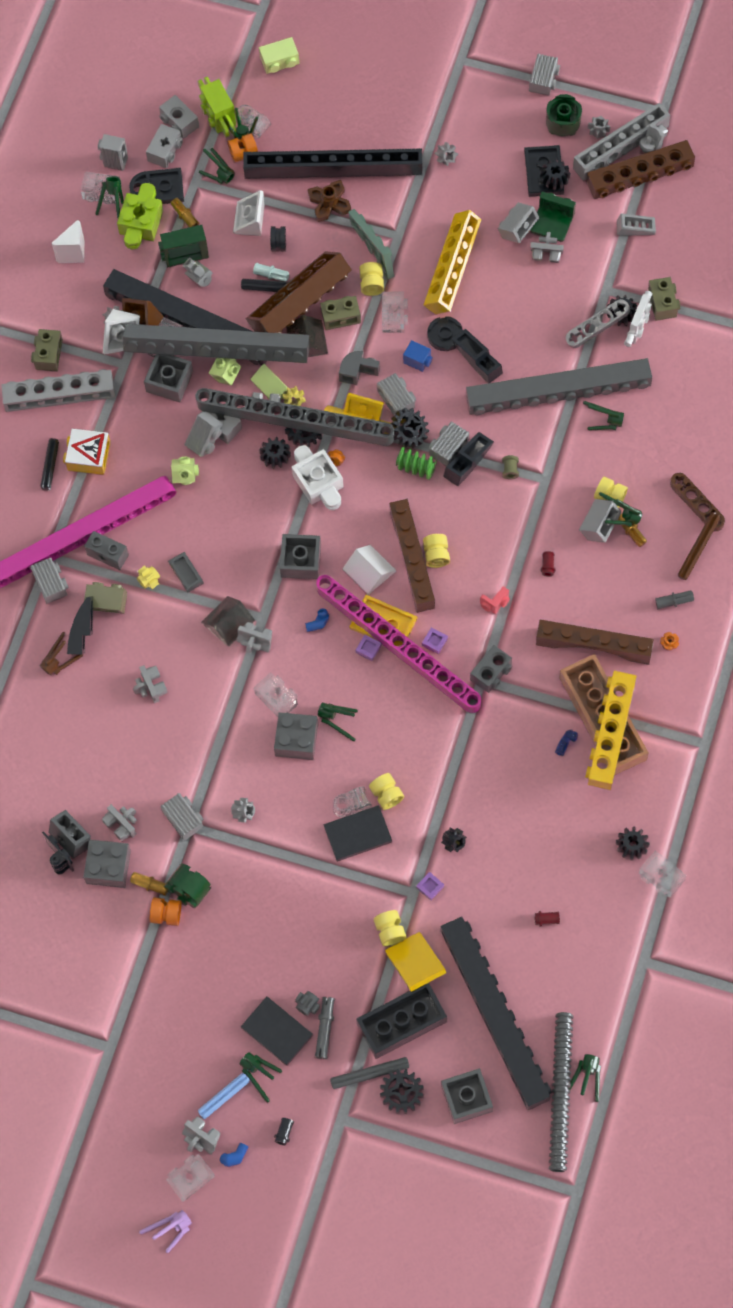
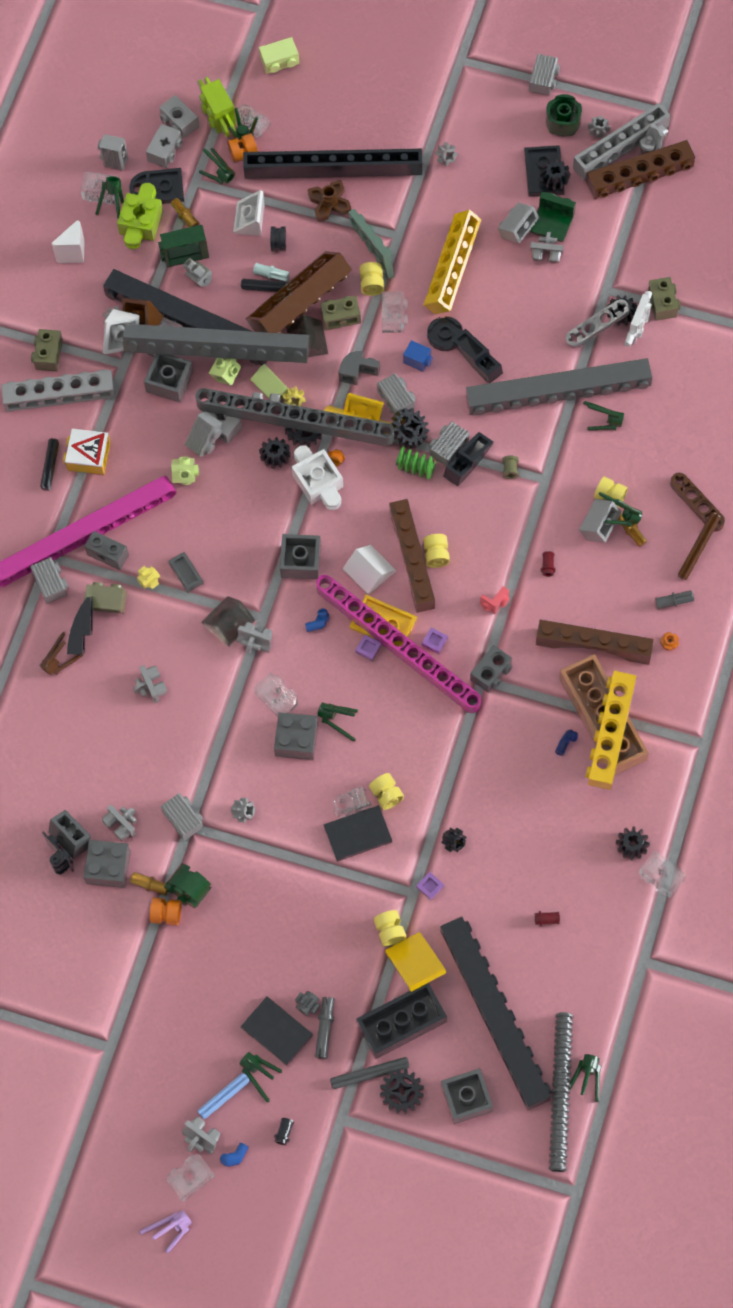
(628, 230): light grey slope -> none

